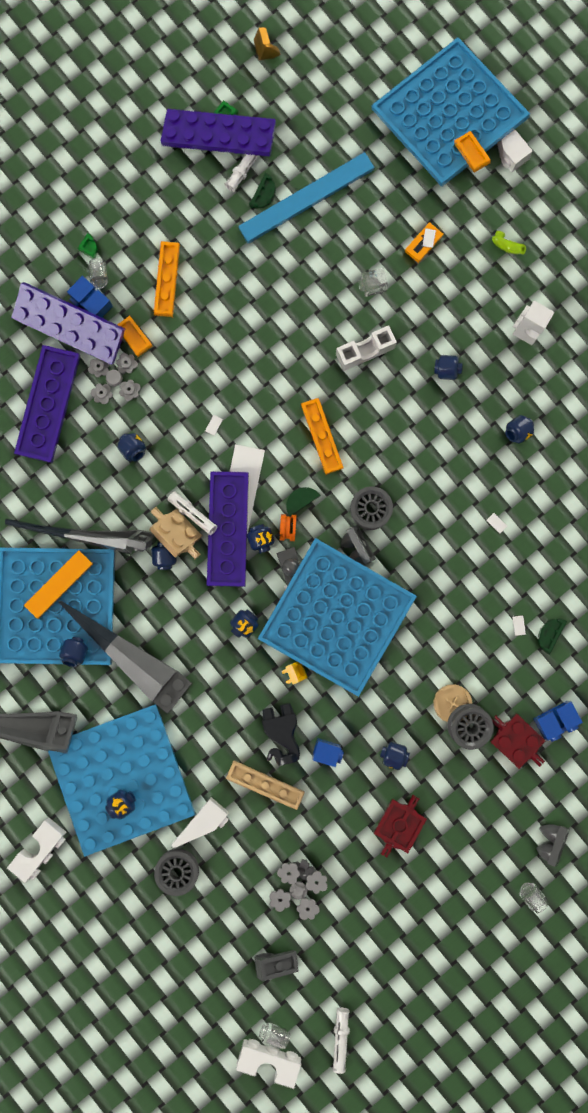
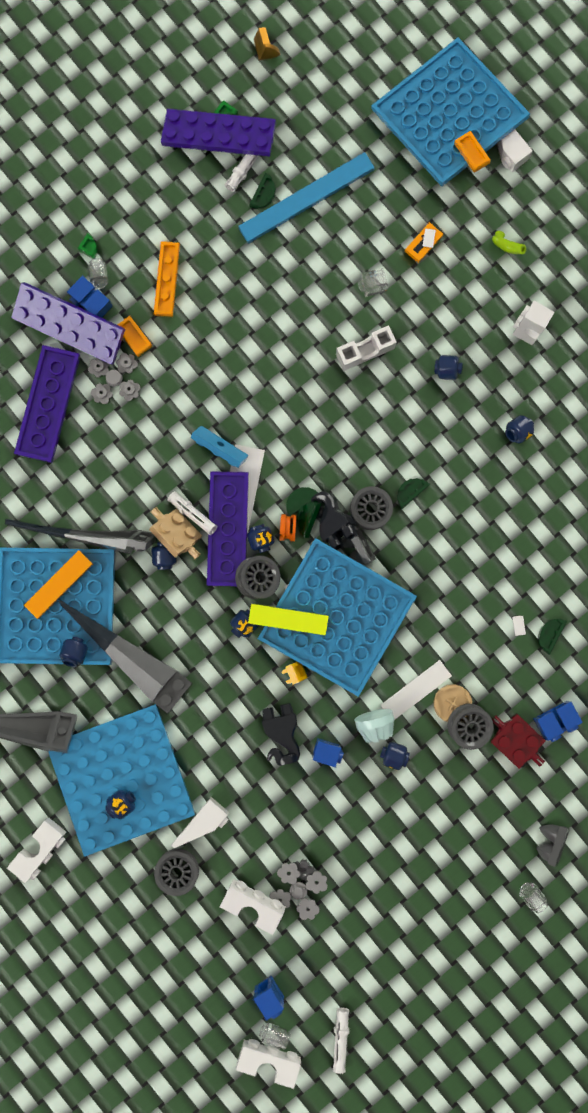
(131, 447): dark blue head -> none
(213, 425): white sticker -> none
(219, 446): none -> dark azure tile
(240, 896): none -> white arch
(257, 591): none -> dark grey wheel
(265, 785): tan tile -> none
(269, 998): none -> blue piece
(273, 966): dark grey plate -> none
(288, 619): none -> neon yellow tile
(289, 563): dark grey tile -> none
(306, 517): none -> dark green tile
(322, 436): light orange tile -> none
(333, 521): none -> black hips
(375, 725): none -> light aqua piece
(399, 826): dark red plate -> none
(410, 490): none -> dark green tile
(417, 689): none -> white sticker
(496, 522): white sticker -> none

